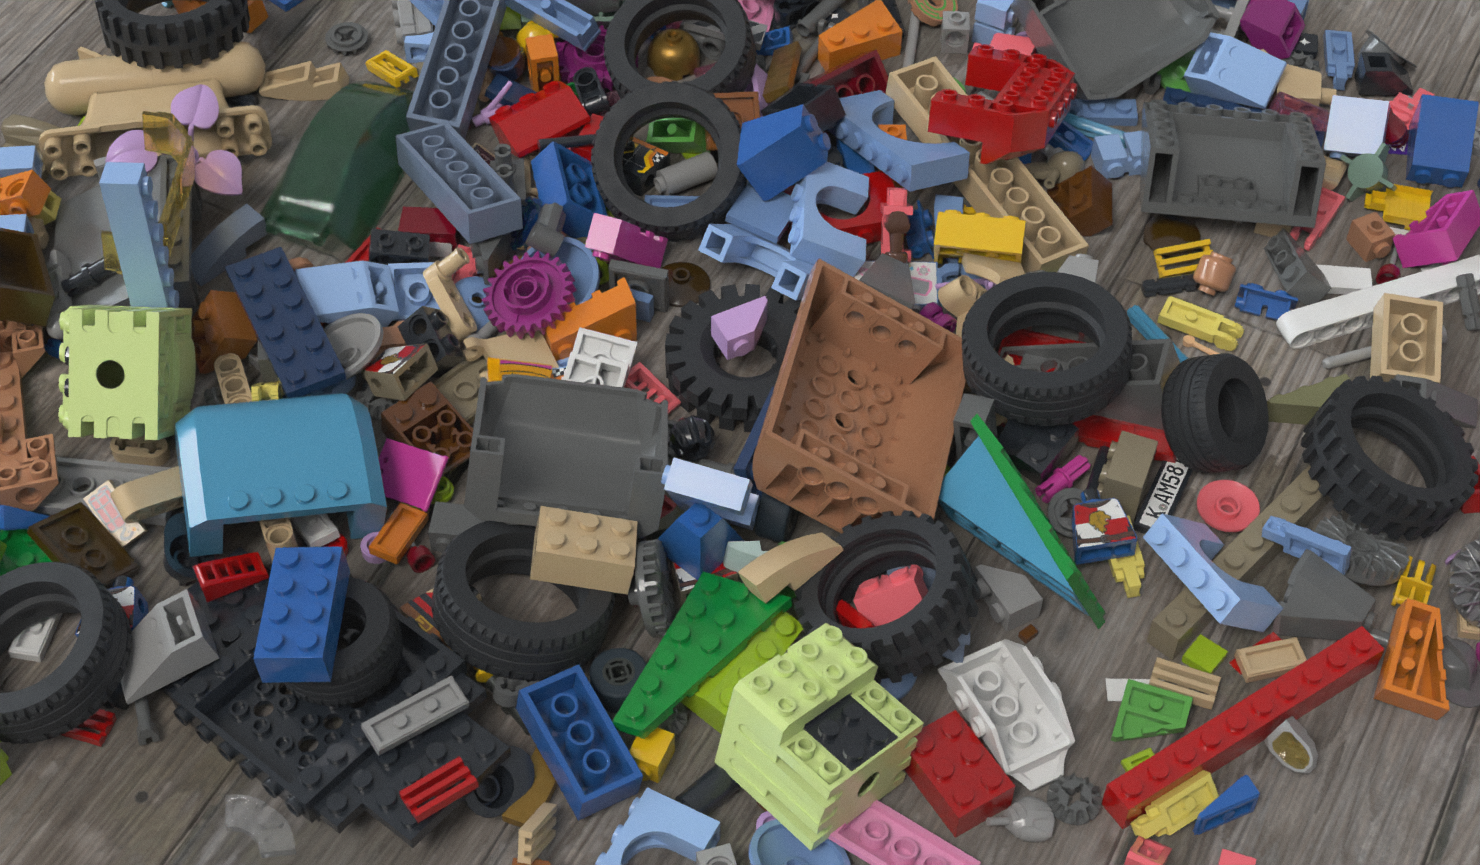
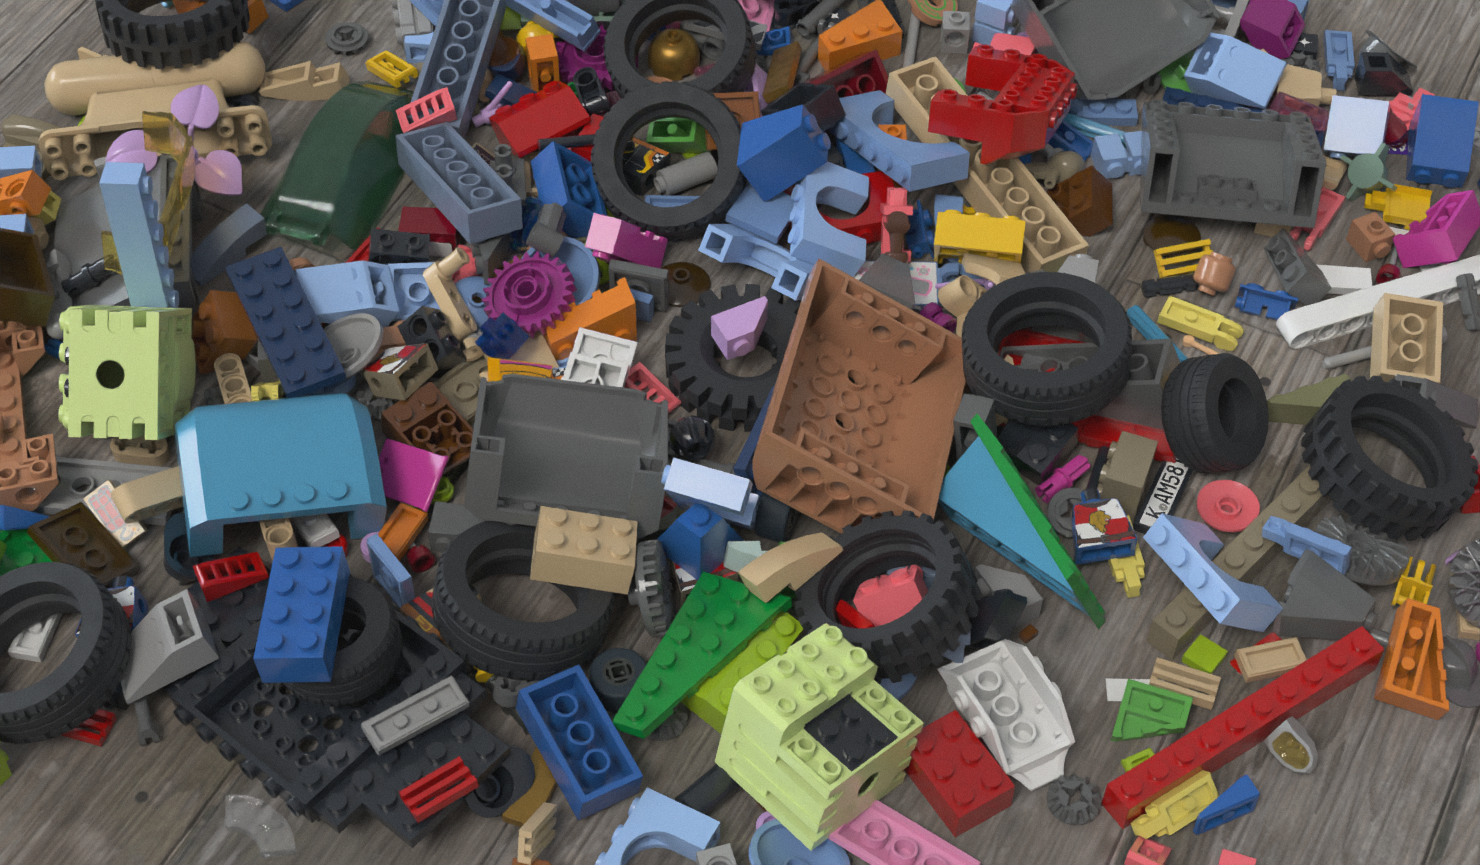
(390, 572): none -> medium blue tile
(429, 101): none -> coral slope
(501, 337): none -> clear blue brick
(653, 753): yellow brick -> none
(995, 618): none -> black slope
(1027, 819): light grey piece -> none

